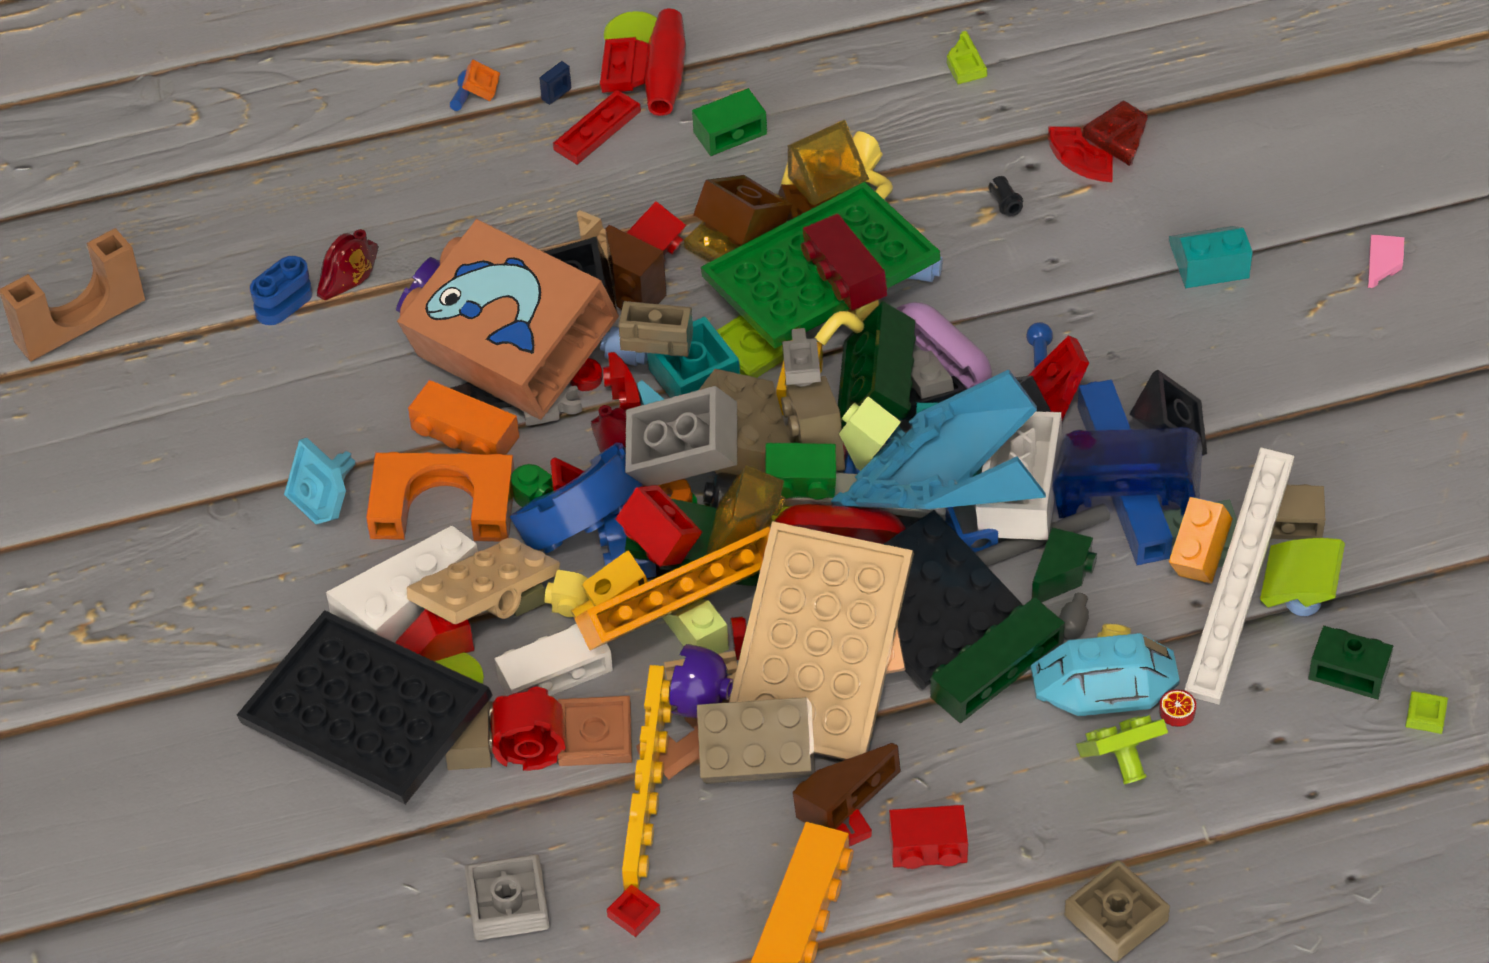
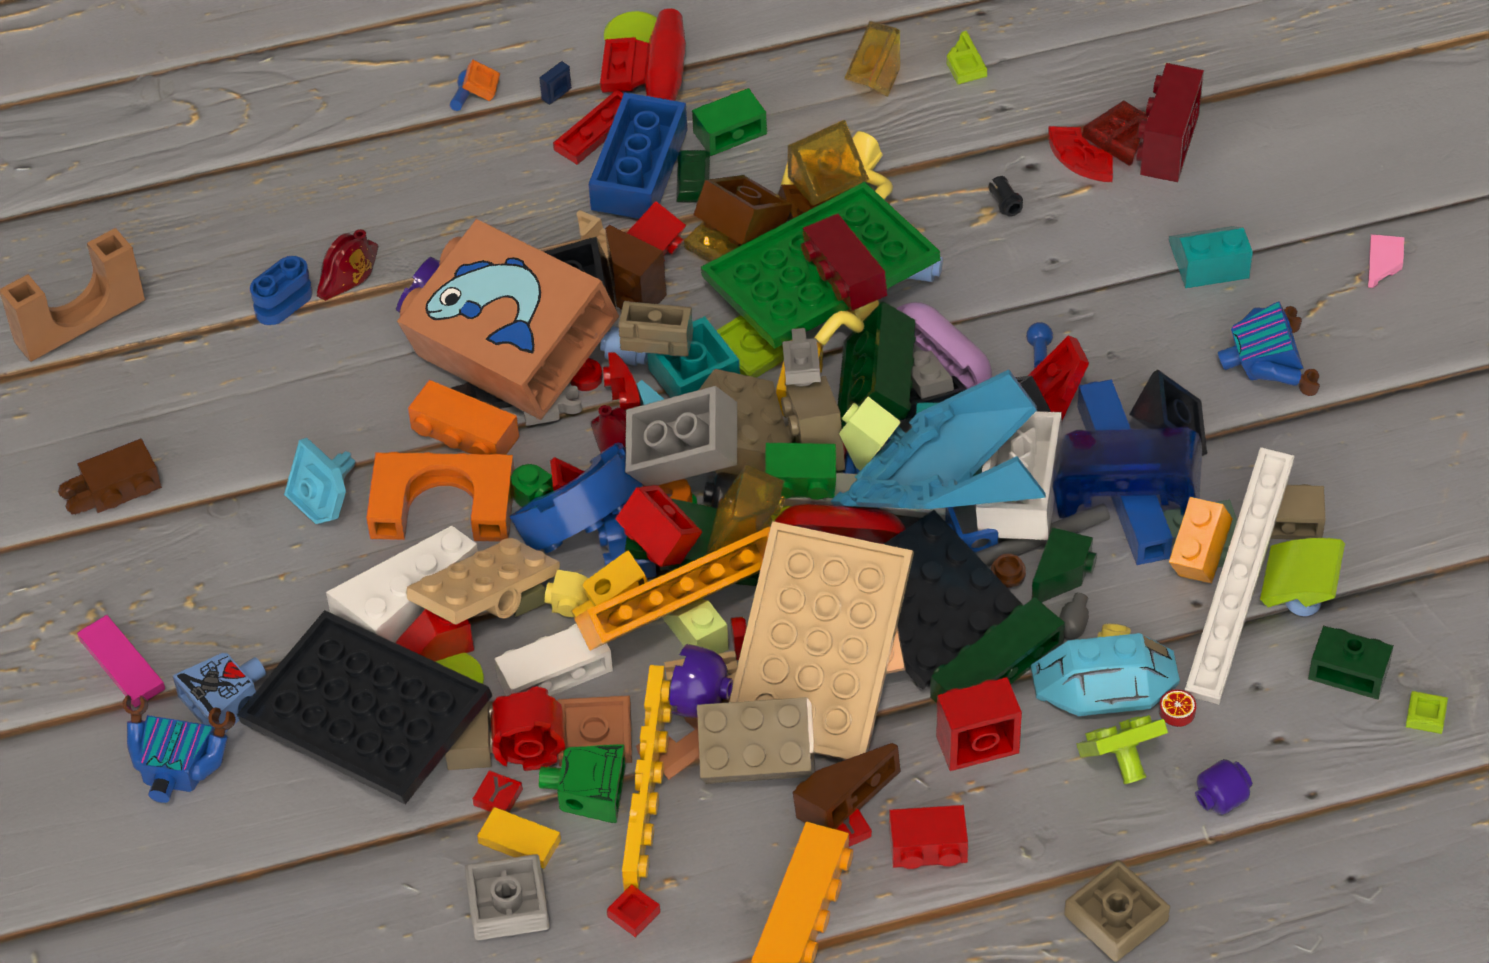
(111, 479): none -> reddish brown hinge
(120, 660): none -> dark pink tile
(174, 751): none -> blue torso
(218, 684): none -> medium blue torso
(497, 792): none -> red tile
(518, 836): none -> yellow tile
(588, 781): none -> green torso
(638, 155): none -> blue brick
(691, 174): none -> dark green tile
(876, 59): none -> clear yellow slope
(978, 723): none -> red brick
(1009, 569): none -> reddish brown plate
(1170, 122): none -> dark red brick
(1223, 786): none -> dark purple head
(1269, 348): none -> blue torso

